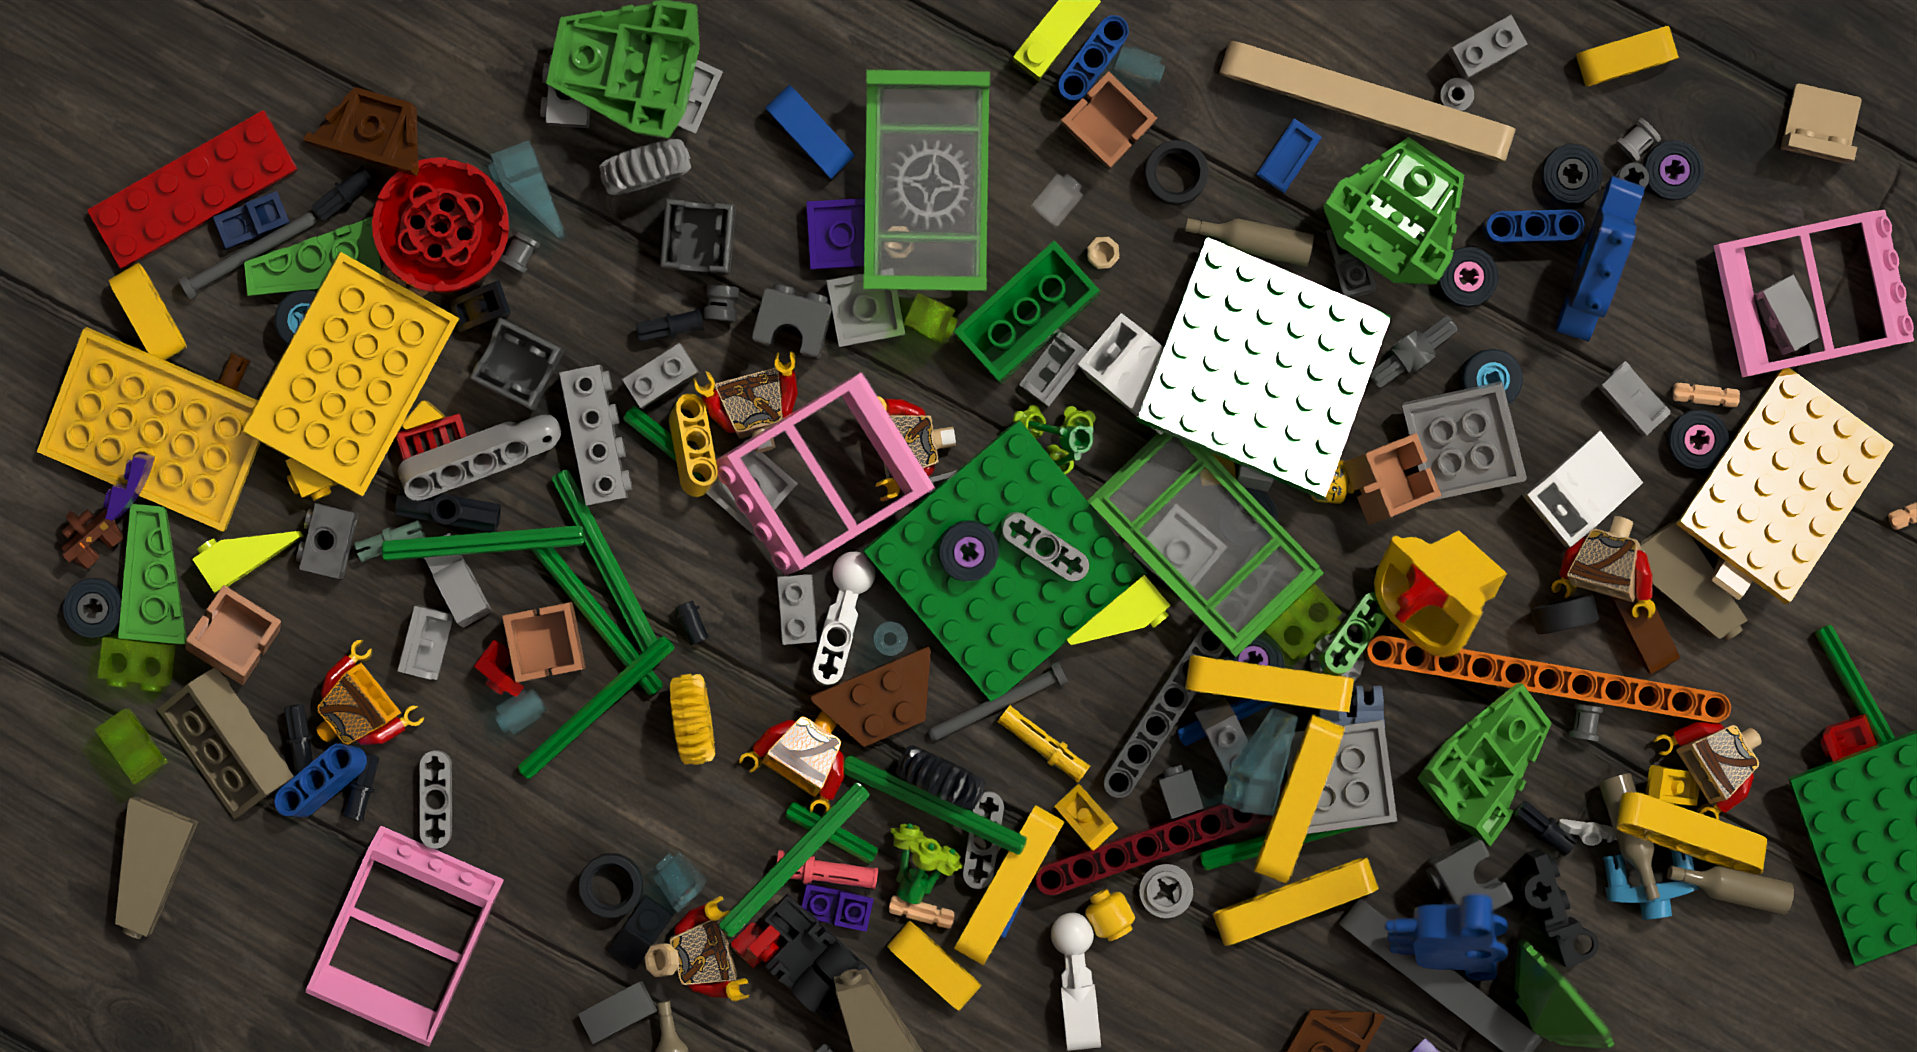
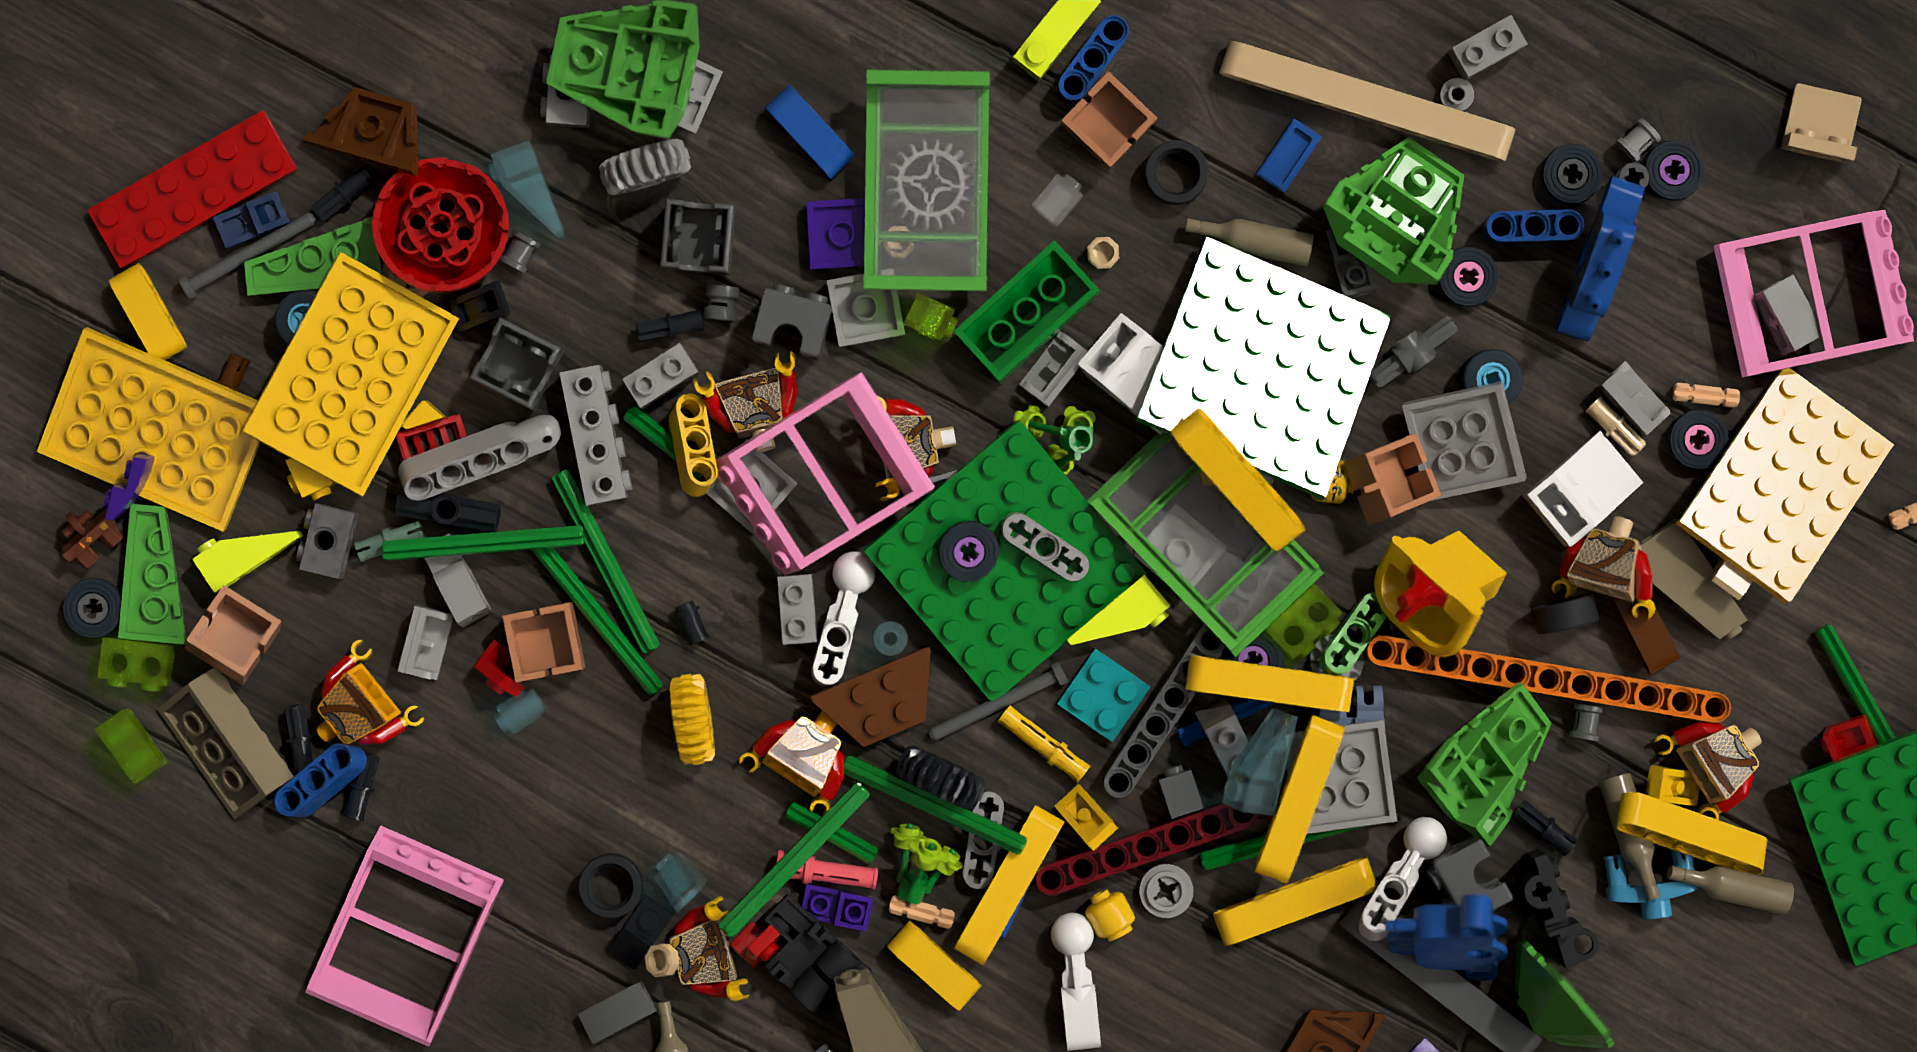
(150, 862): dark tan slope -> none
(443, 824): light grey beam -> none
(596, 707): green axle -> none
(1103, 695): none -> teal plate
(1139, 66): clear light blue brick -> none
(1238, 479): none -> yellow beam
(1424, 840): none -> white beam
(1590, 833): white piece -> none
(1616, 427): none -> tan axle
(1627, 56): yellow beam -> none

